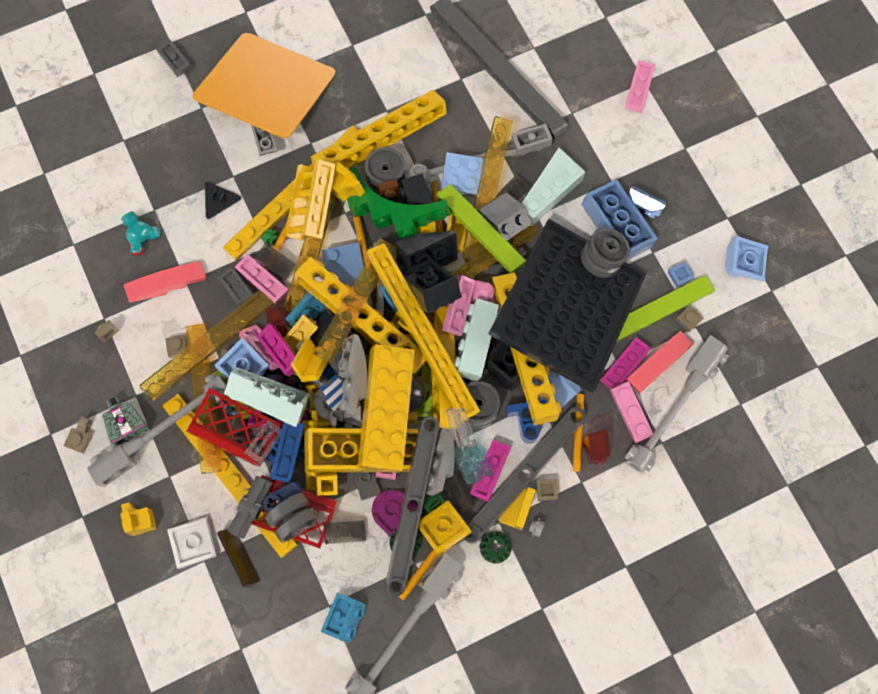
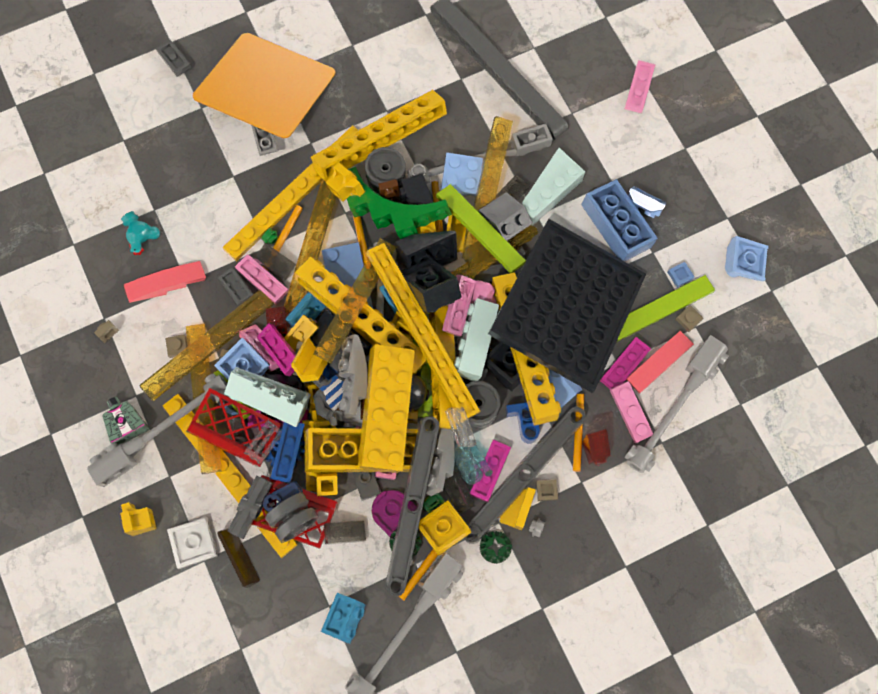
(79, 439): dark tan plate -> none
(218, 199): black piece -> none
(310, 200): yellow fence -> none
(605, 252): dark grey wheel -> none

